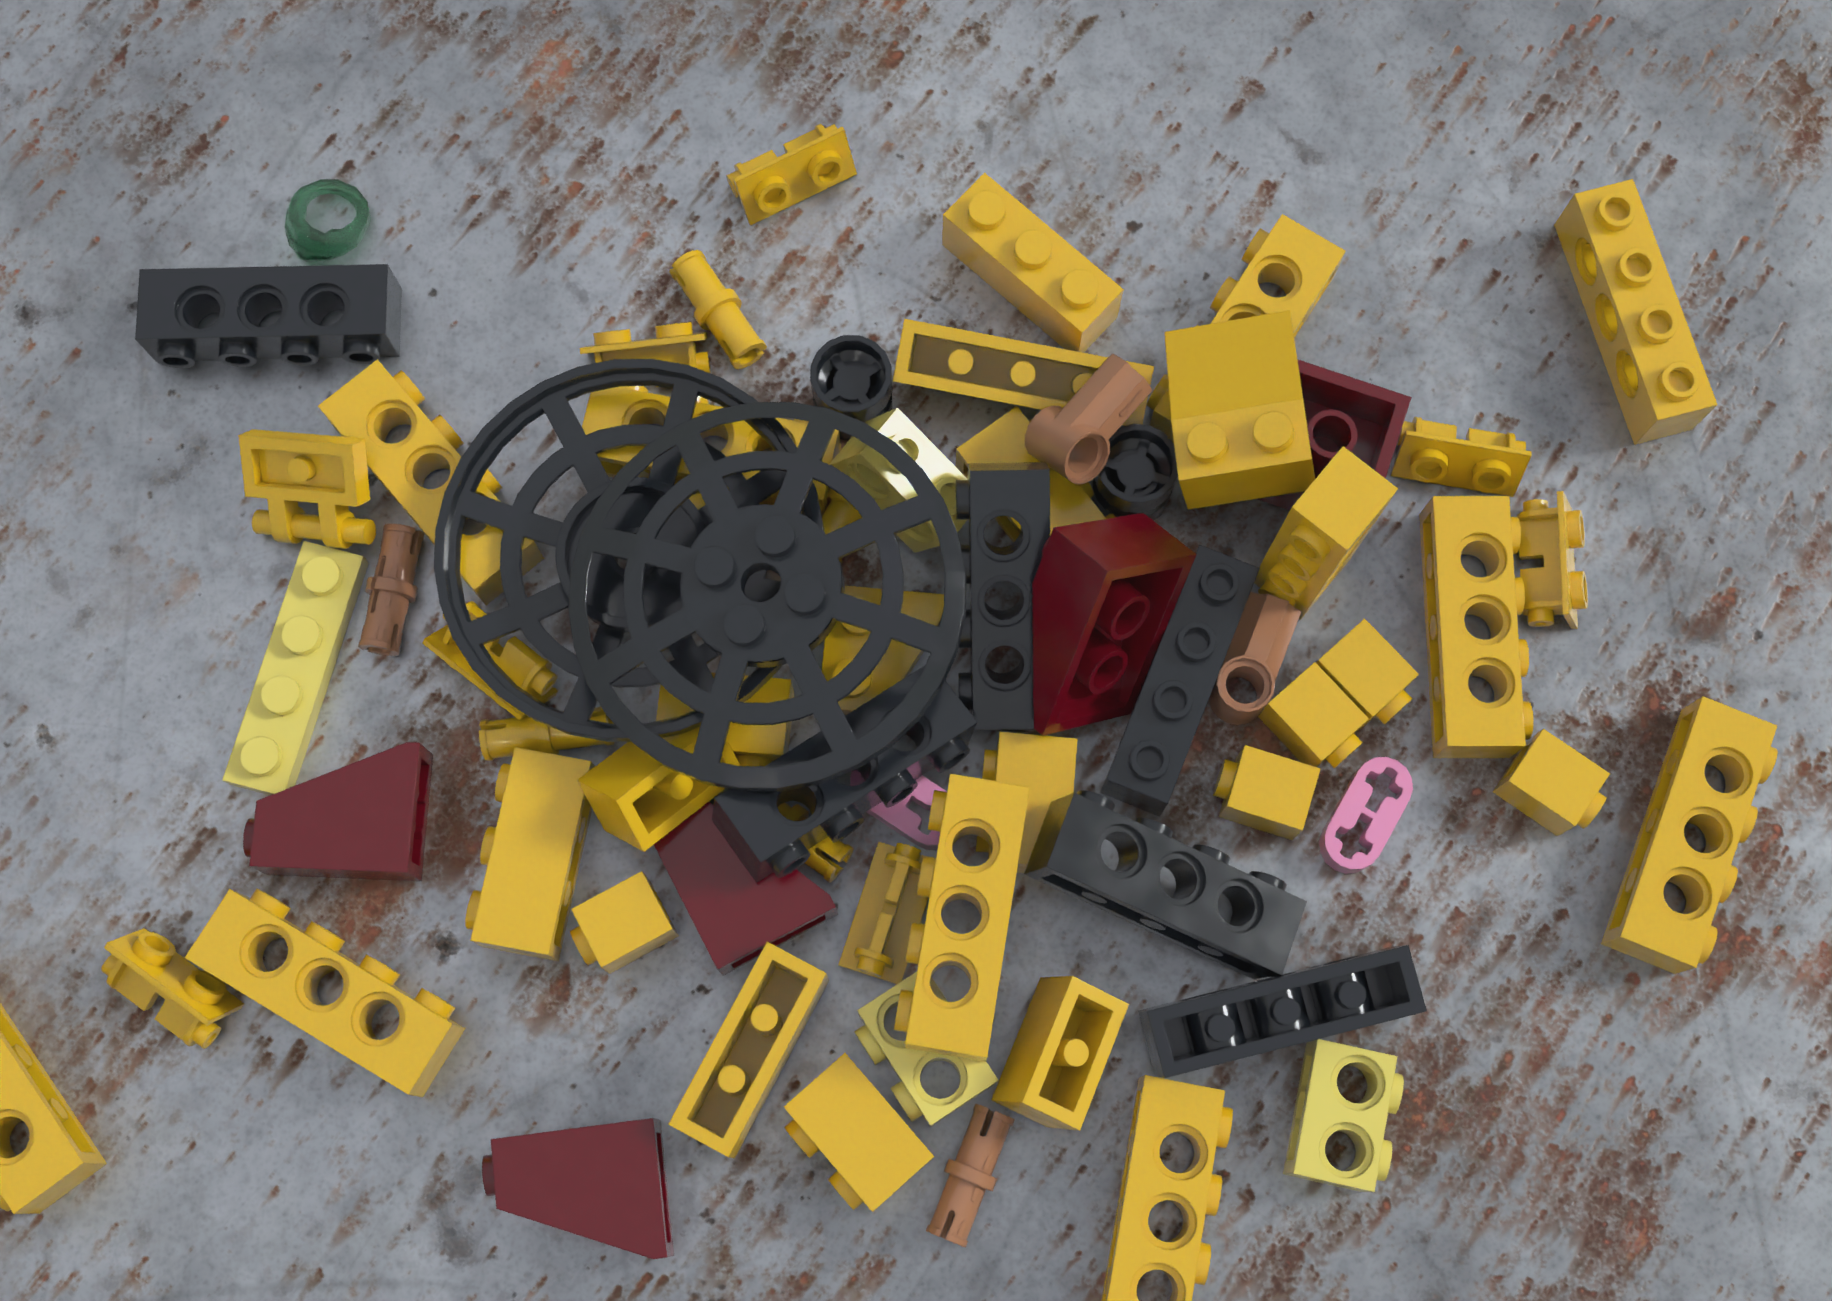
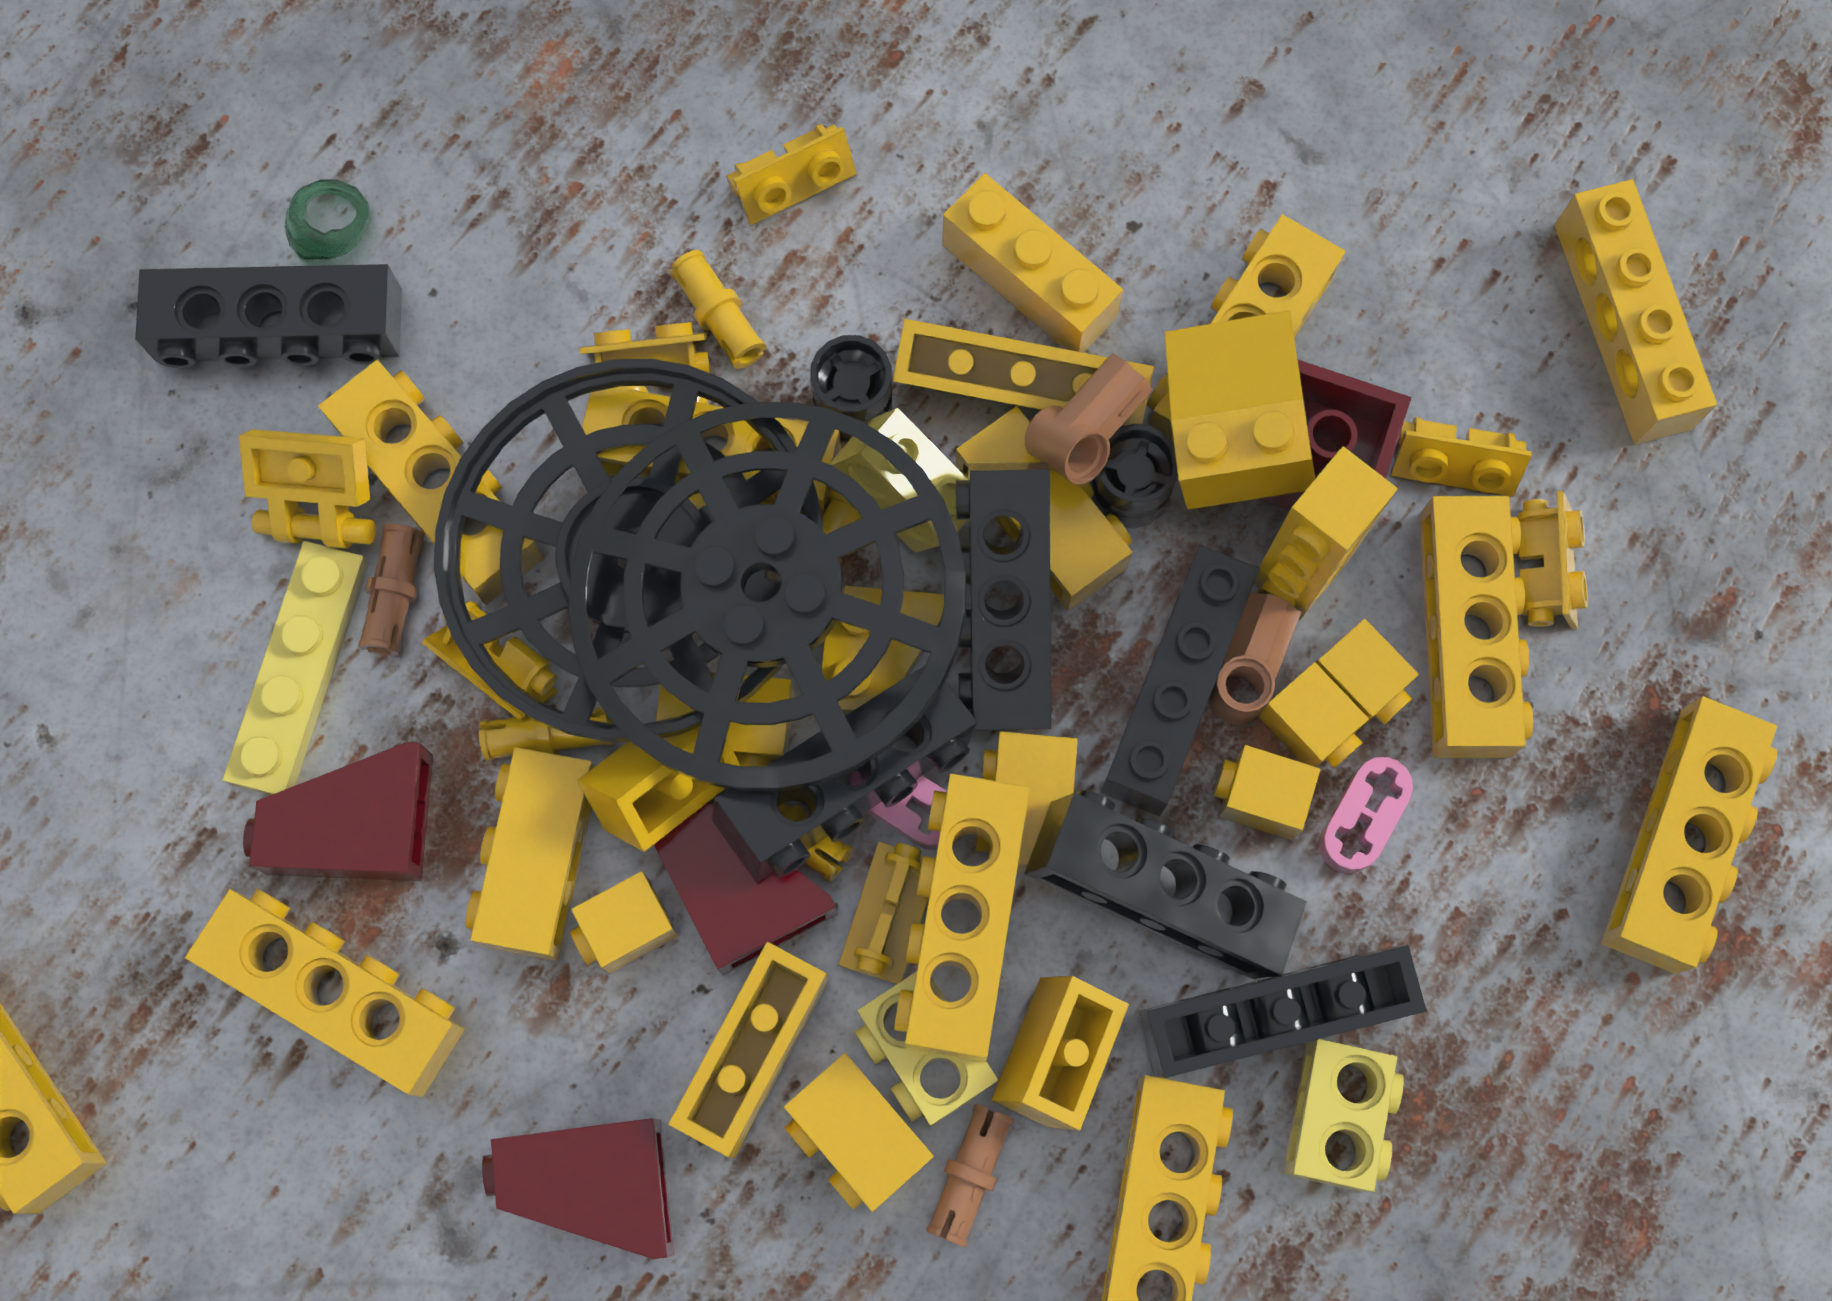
(148, 966): yellow hinge -> none
(1101, 616): dark red slope -> none
(1553, 784): yellow brick -> none

